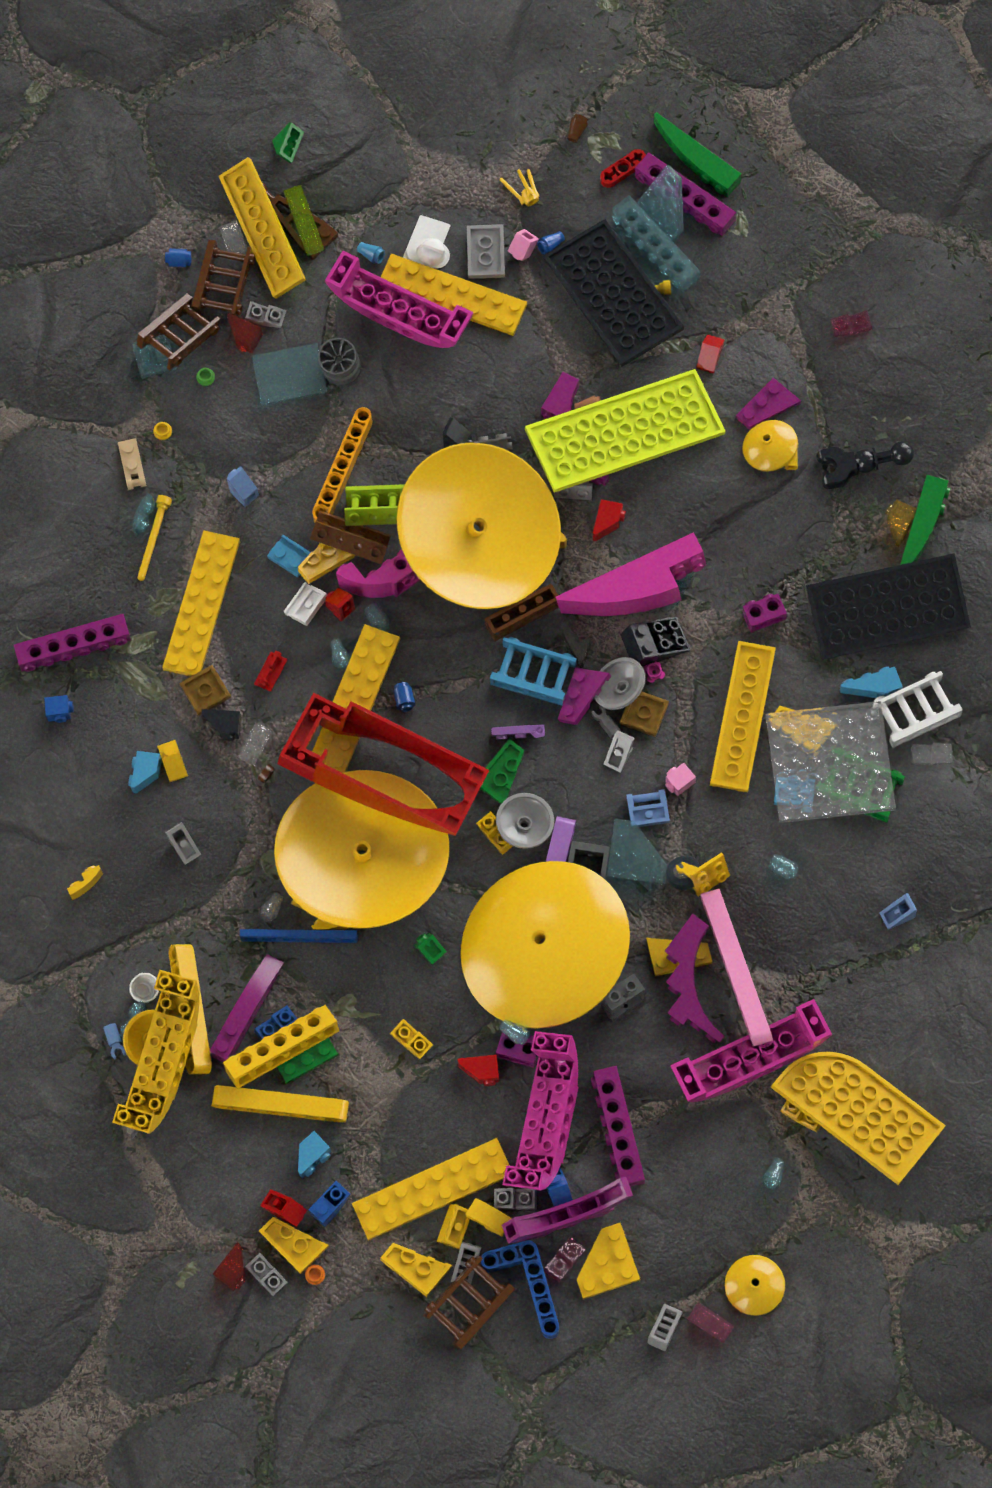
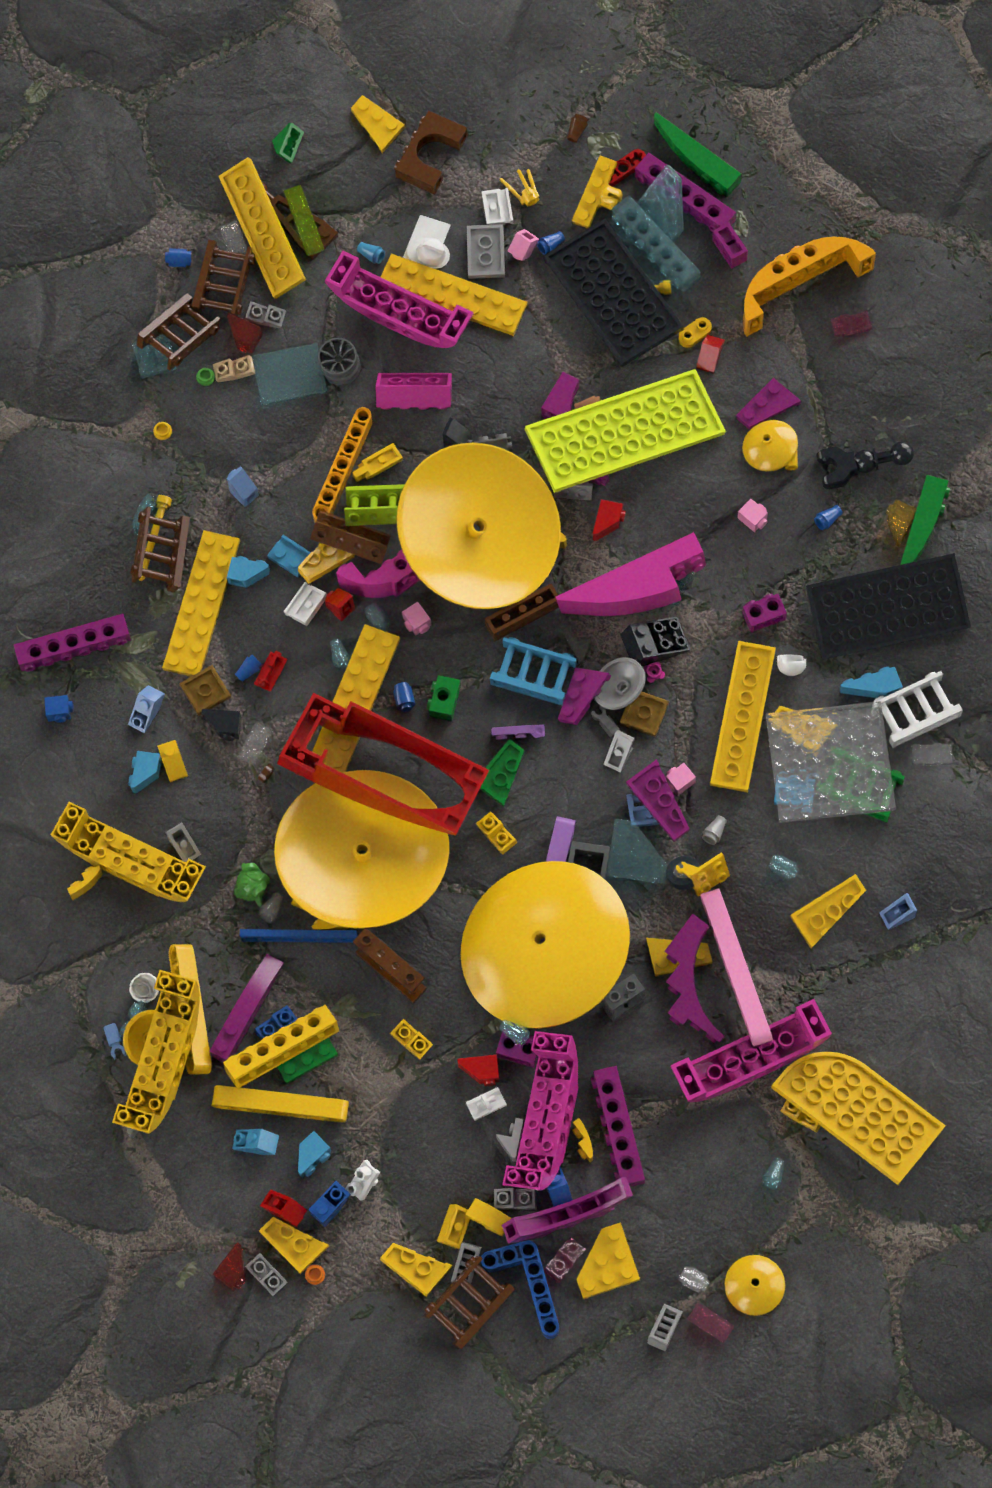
(126, 856): none -> yellow slope
(131, 463): tan plate -> none
(146, 708): none -> medium blue slope
(177, 544): none -> reddish brown fence
(235, 369): none -> tan slope
(246, 572): none -> dark azure slope
(248, 668): none -> blue cone
(251, 883): none -> bright green hair
(256, 1141): none -> dark azure slope
(364, 1179): none -> white hips
(377, 463): none -> yellow hinge
(379, 124): none -> yellow wing
(389, 965): none -> reddish brown fence
(414, 390): none -> dark pink slope
(416, 619): none -> bright pink brick
(429, 947): green bracket -> none
(431, 129): none -> reddish brown arch
(431, 1189): yellow plate -> none
(448, 687): none -> green brick
(486, 1104): none -> white hips
(497, 207): none -> white plate
(512, 1144): none -> light grey slope
(525, 809): light grey dish -> none
(585, 1146): none -> yellow slope
(597, 193): none -> yellow plate
(654, 793): none -> magenta wing
(694, 1279): none -> clear brick
(695, 331): none -> yellow plate
(714, 831): none -> light grey cone
(730, 245): none -> magenta brick
(753, 515): none -> bright pink brick
(791, 664): none -> white hair
(799, 267): none -> light orange slope
(822, 913): none -> yellow wing
(826, 518): none -> blue cone

